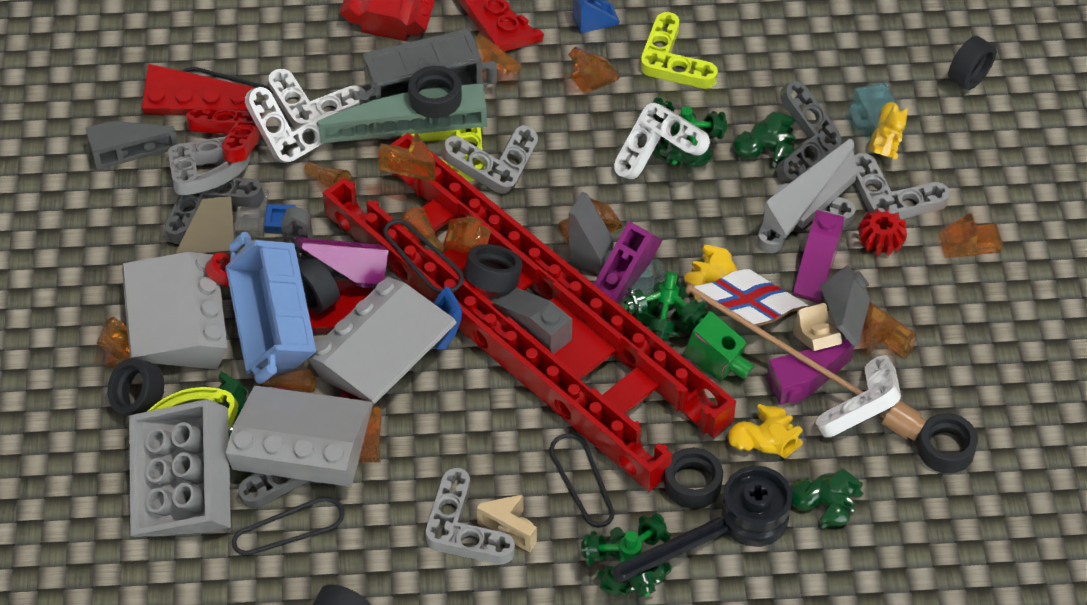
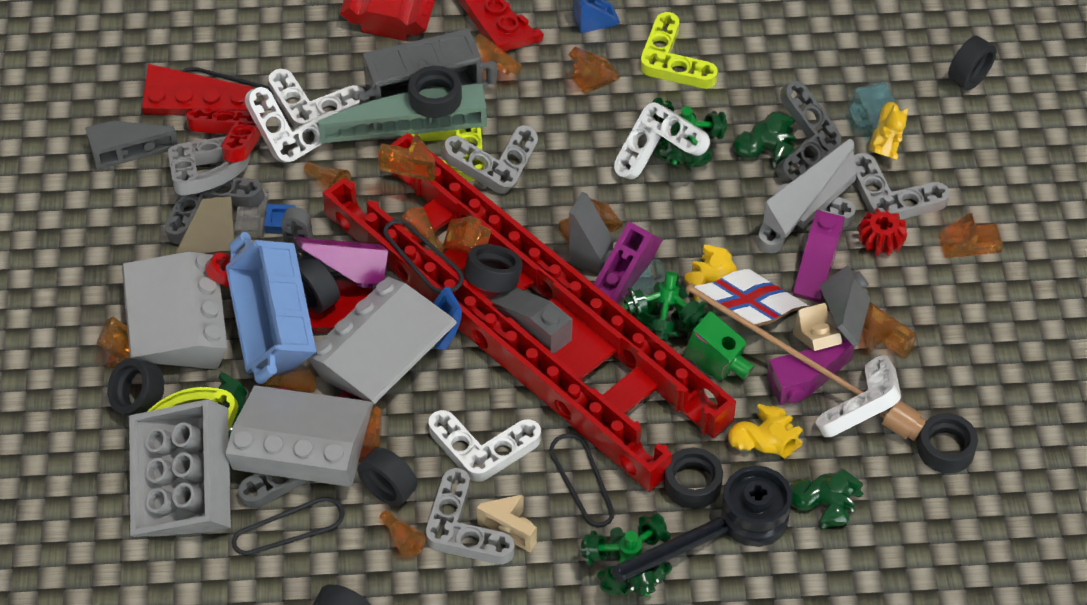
(387, 476): none -> black tyre
(407, 539): none -> clear orange cone
(478, 454): none -> white beam

